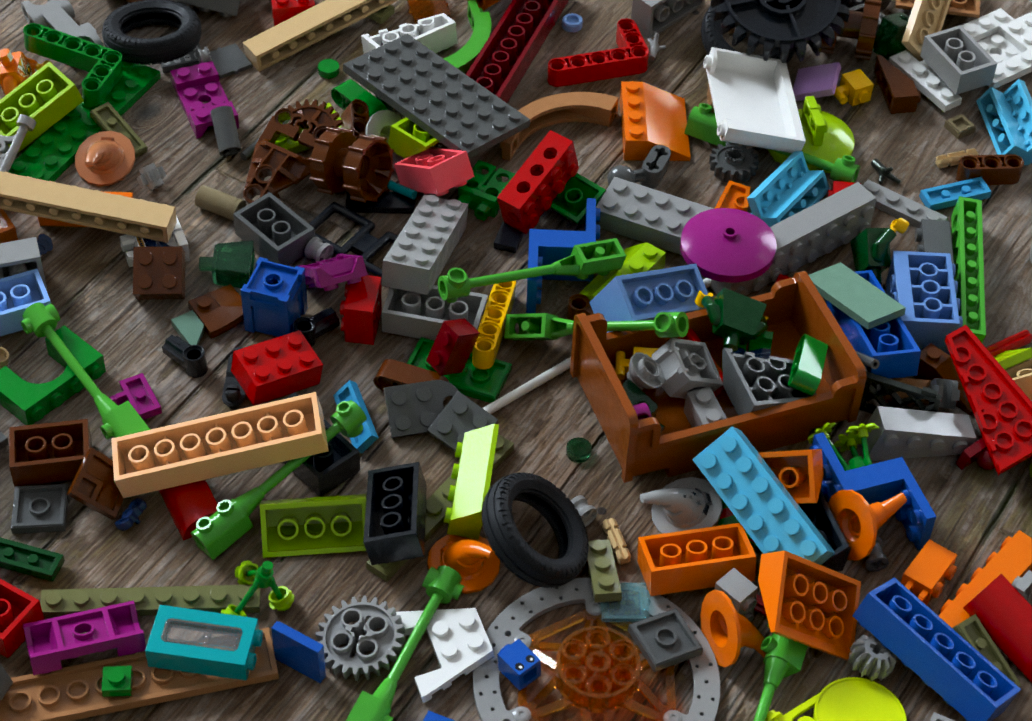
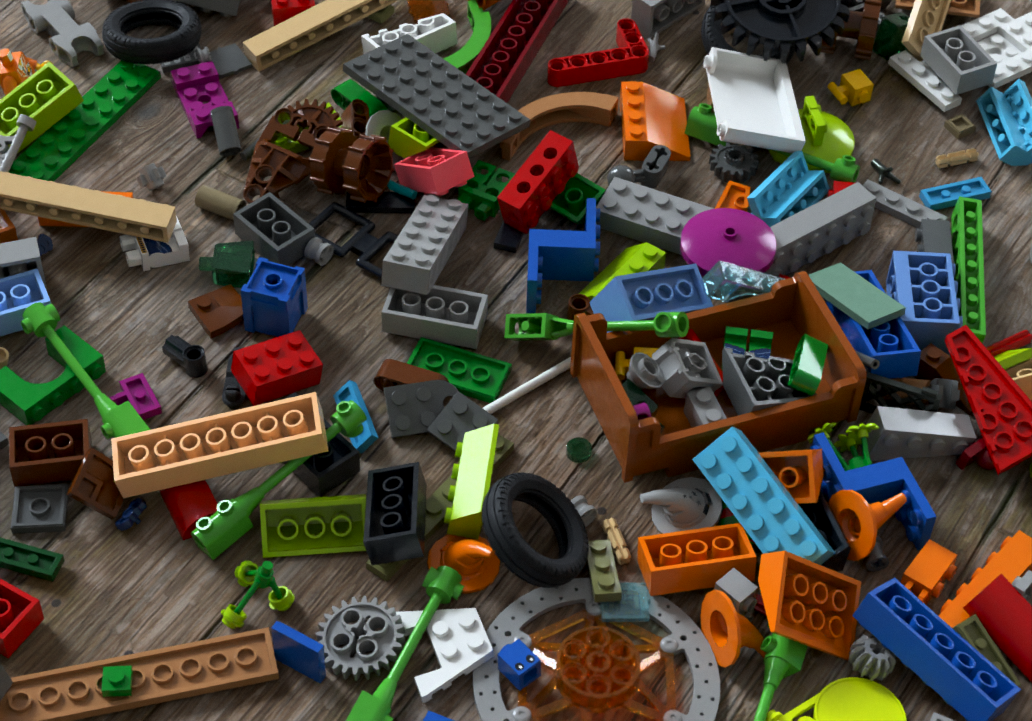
(60, 636): magenta piece -> none
(102, 63): green beam -> none
(105, 158): nougat piece -> none
(110, 120): olive tile -> none
(148, 599): olive plate -> none
(159, 273): reddish brown brick -> none
(189, 327): sand green tile -> none
(203, 642): teal piece -> none
(317, 325): black piece -> none
(328, 68): green tile -> none
(335, 270): magenta piece -> none
(362, 310): red brick -> none
(452, 346): dark red brick -> none
(493, 324): yellow beam -> none
(572, 22): light blue tile -> none
(583, 261): bright green bar -> none
(665, 639): dark grey tile -> none
(730, 281): none -> clear light blue arch
(734, 316): dark green torso -> none
(816, 81): lavender tile -> none
(872, 247): dark green torso -> none
(896, 87): reddish brown slope -> none
(992, 168): reddish brown beam -> none

